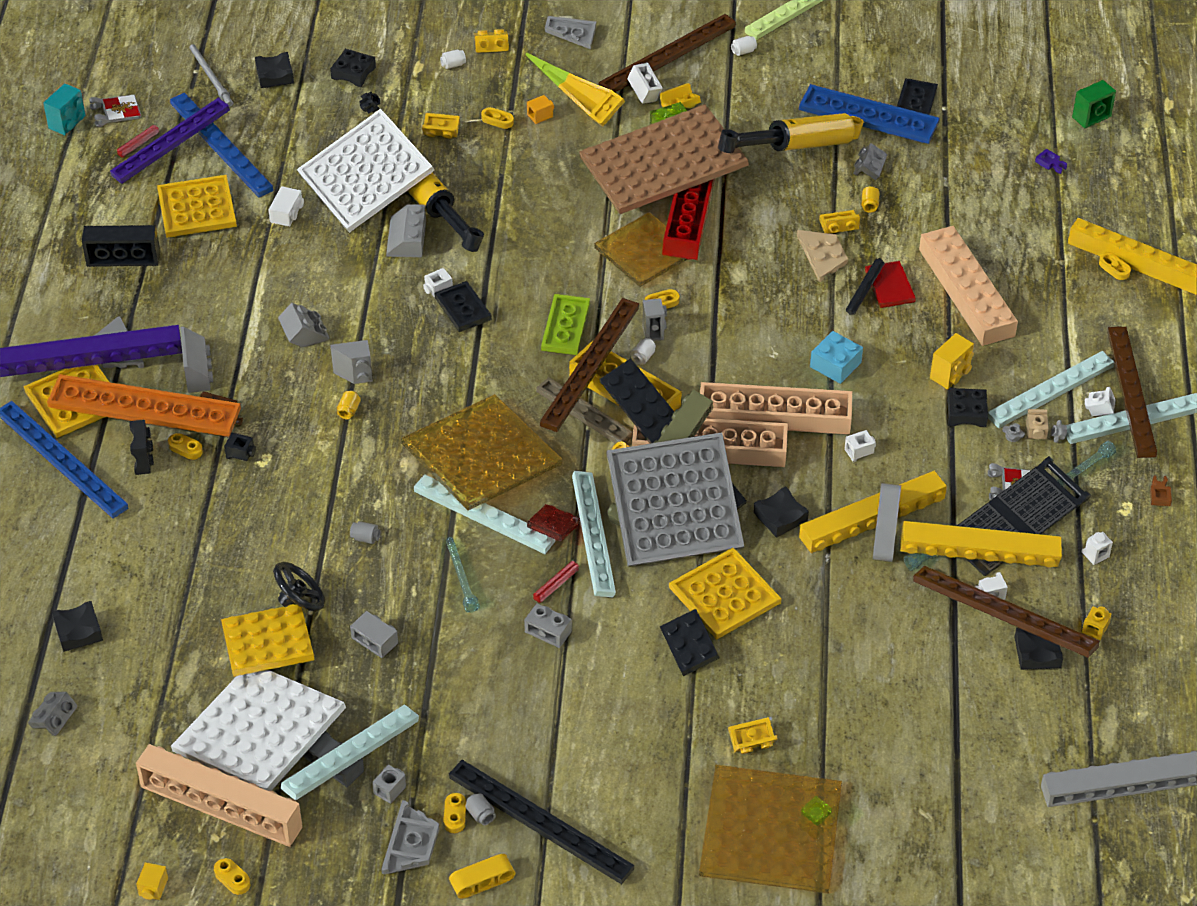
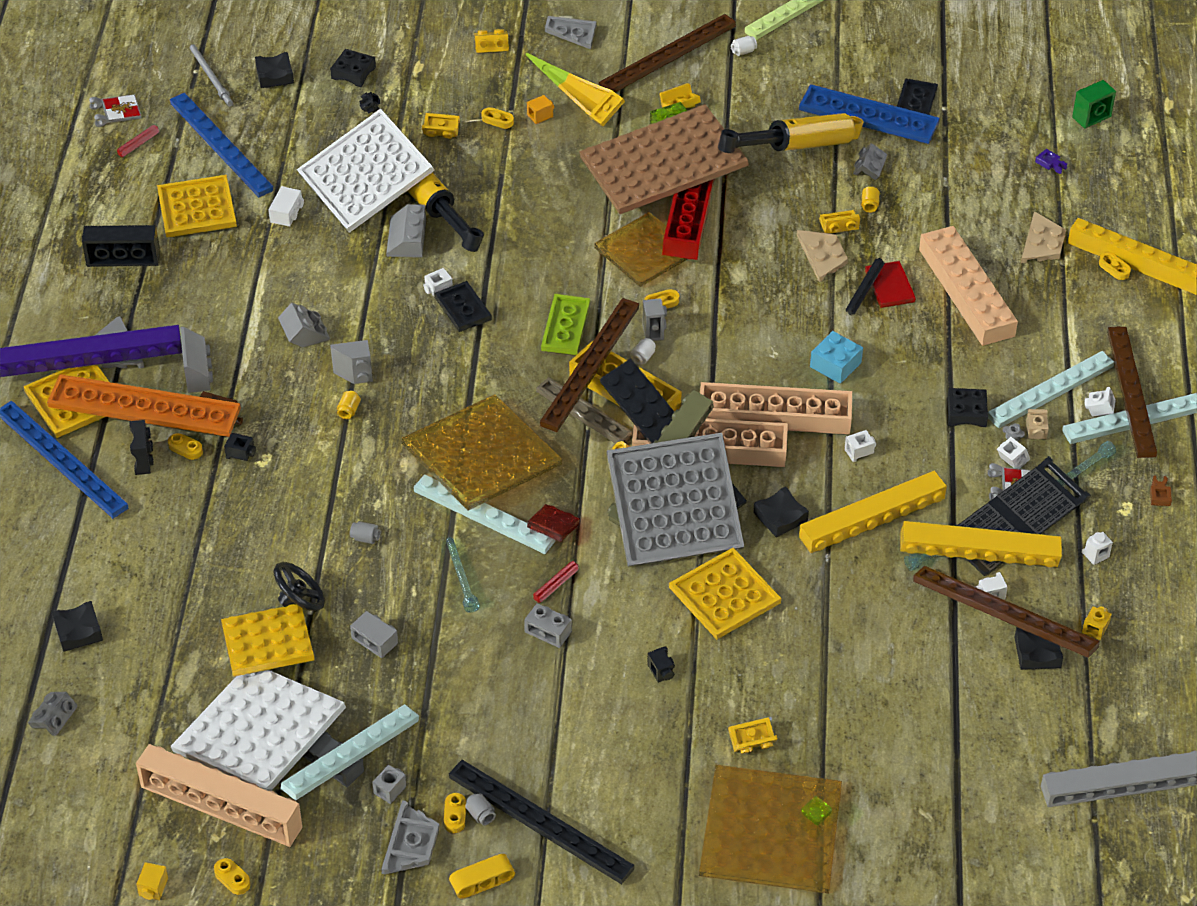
(64, 109): teal brick -> none
(169, 140): dark purple plate -> none
(453, 59): white brick -> none
(593, 534): light aqua plate -> none
(645, 83): white brick -> none
(661, 664): none -> black brick
(689, 642): black plate -> none
(886, 522): light grey beam -> none
(952, 361): yellow brick -> none
(1013, 453): none -> white brick
(1043, 240): none -> tan wing
(1059, 431): light grey plate -> none

